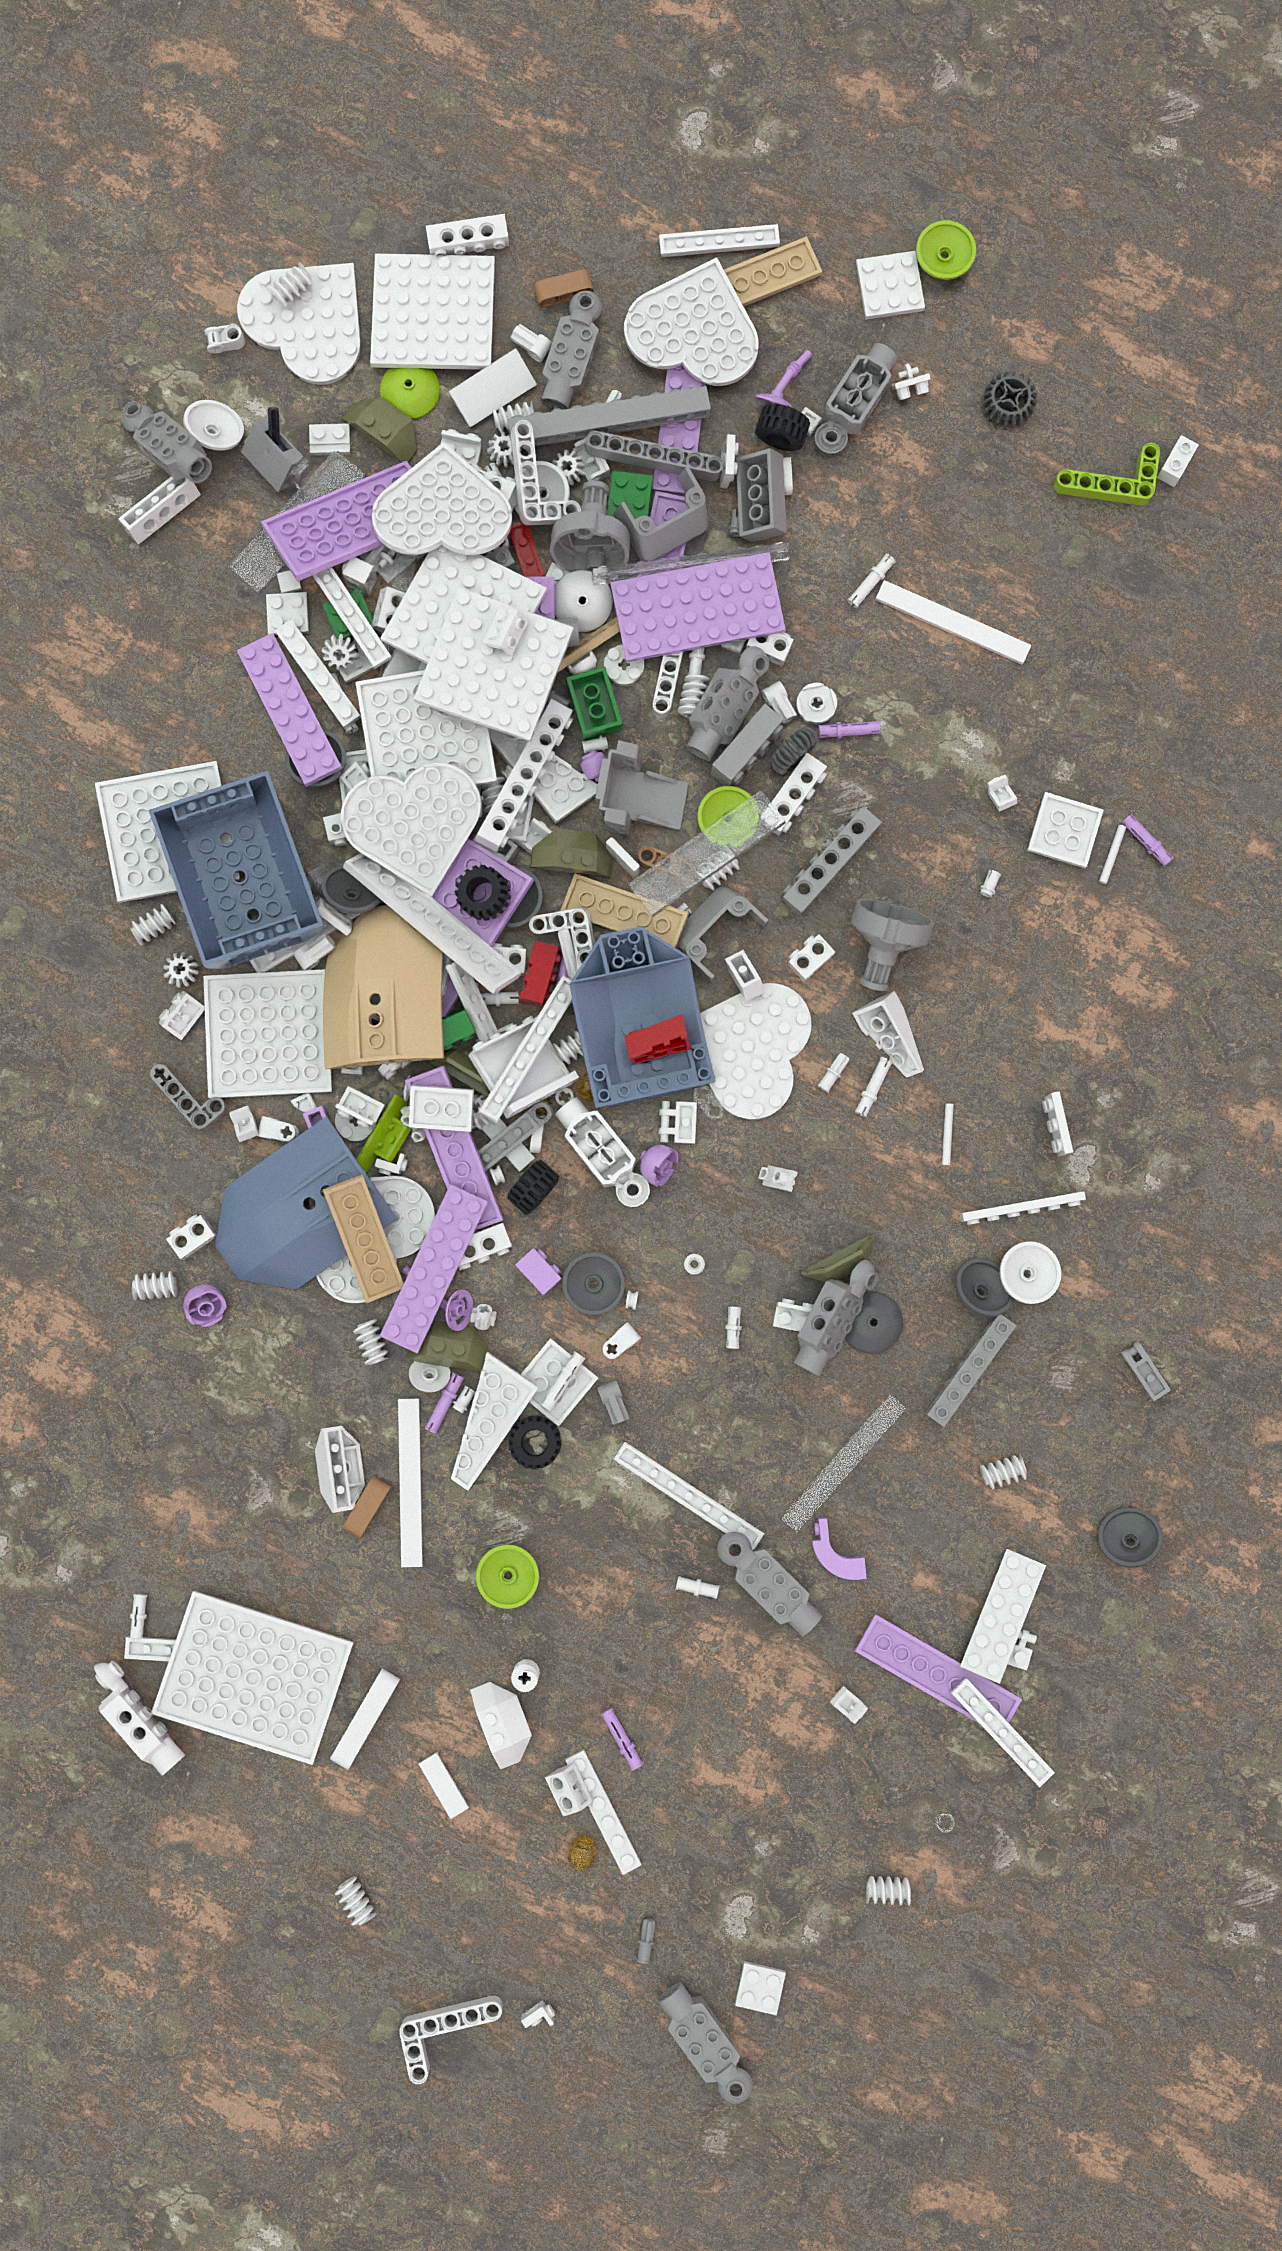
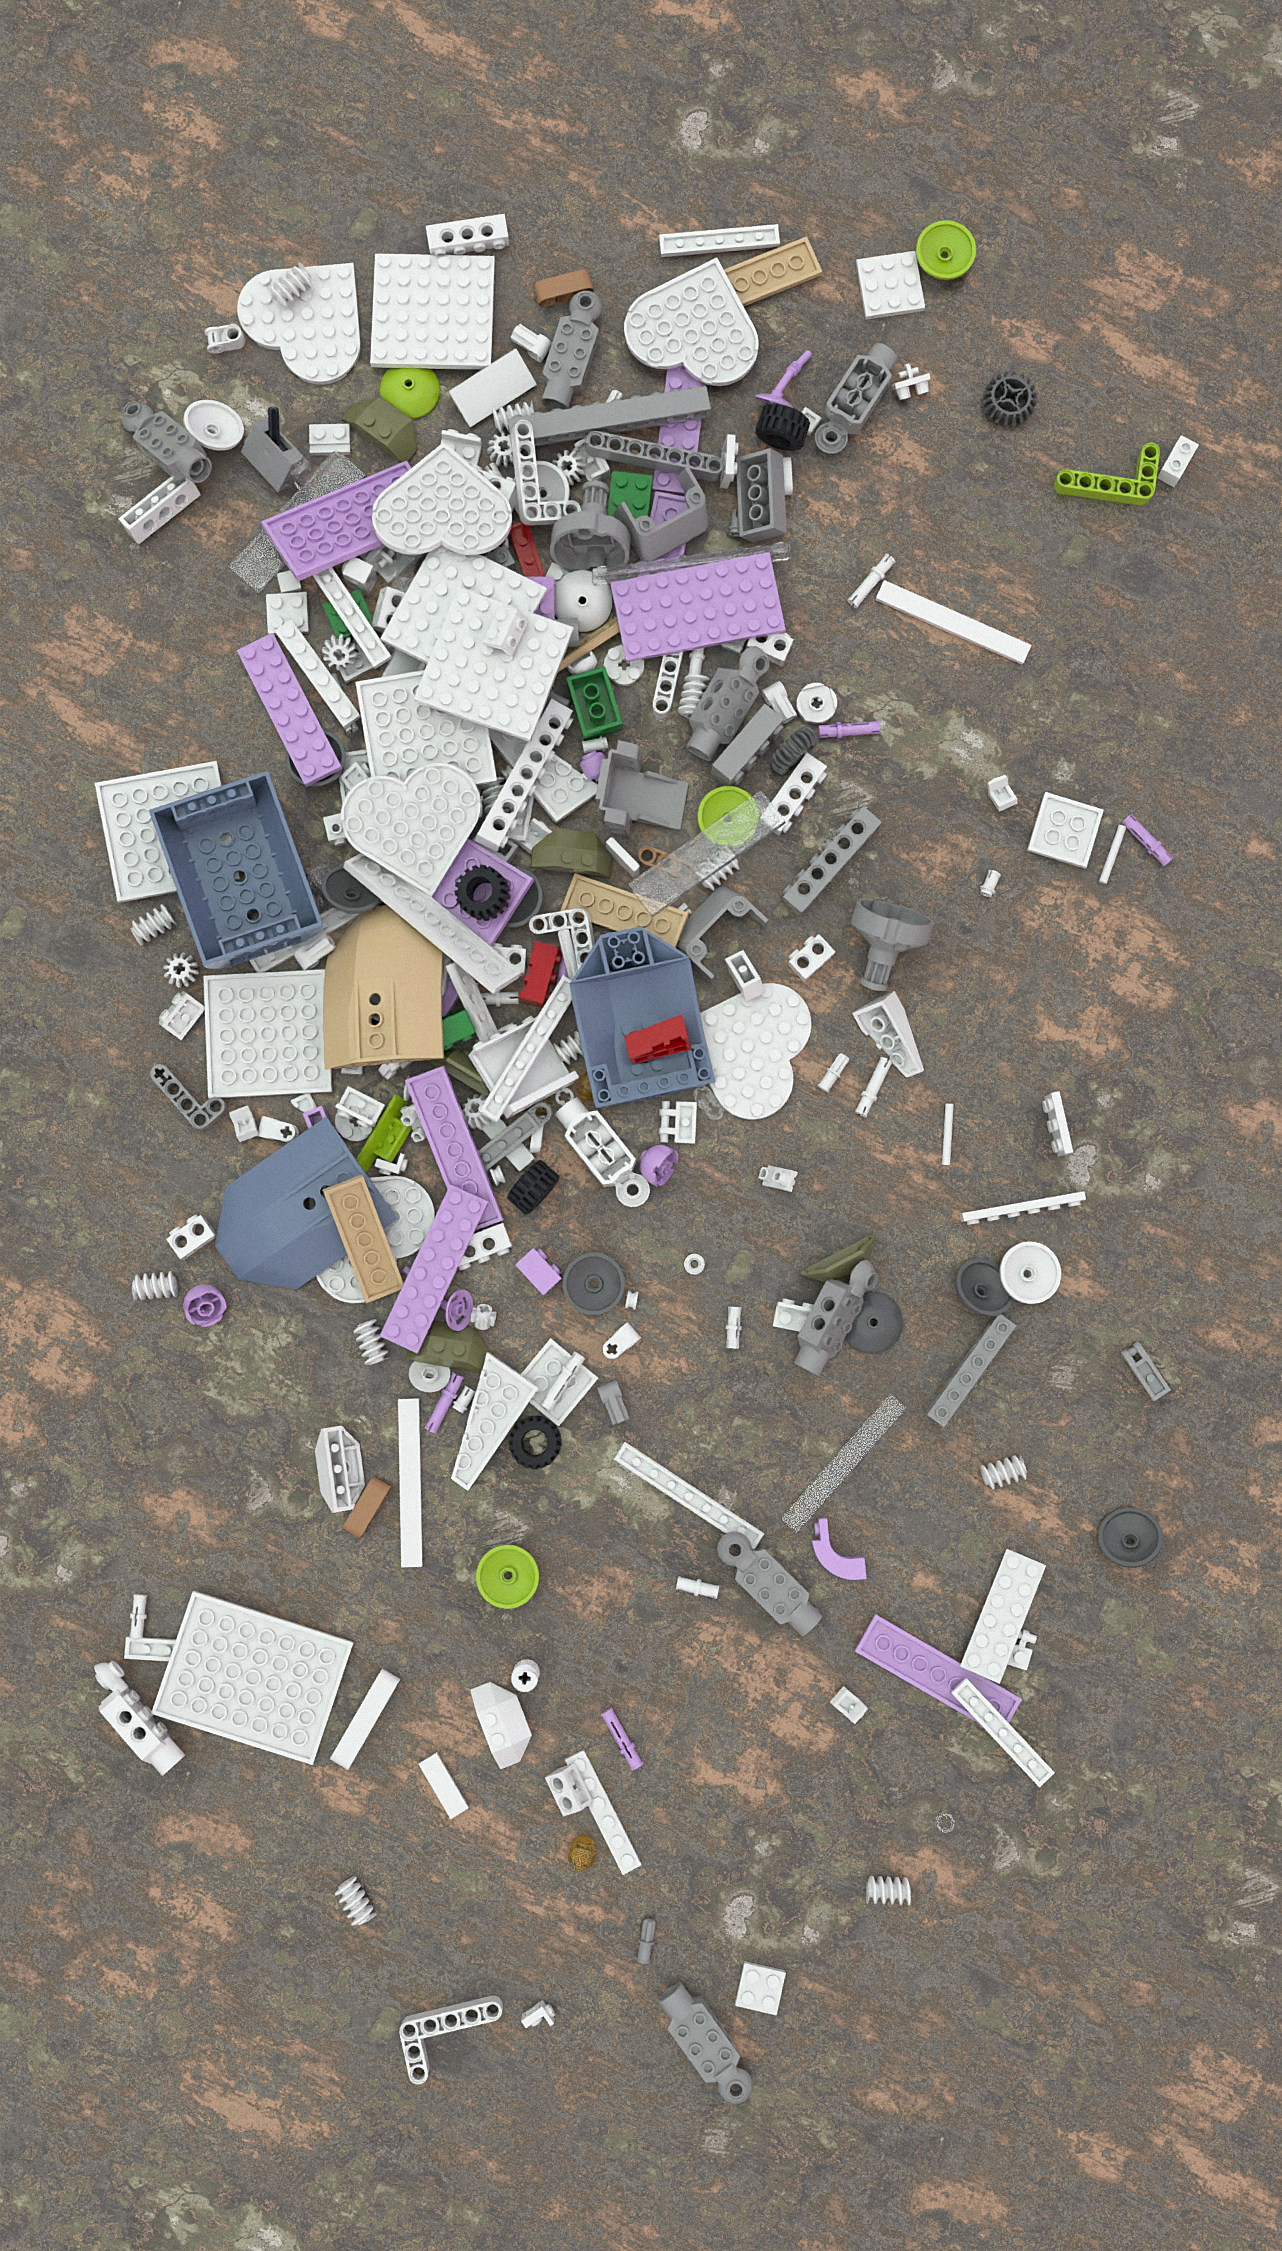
(334, 917): white tile -> none
(441, 1108): white plate -> none

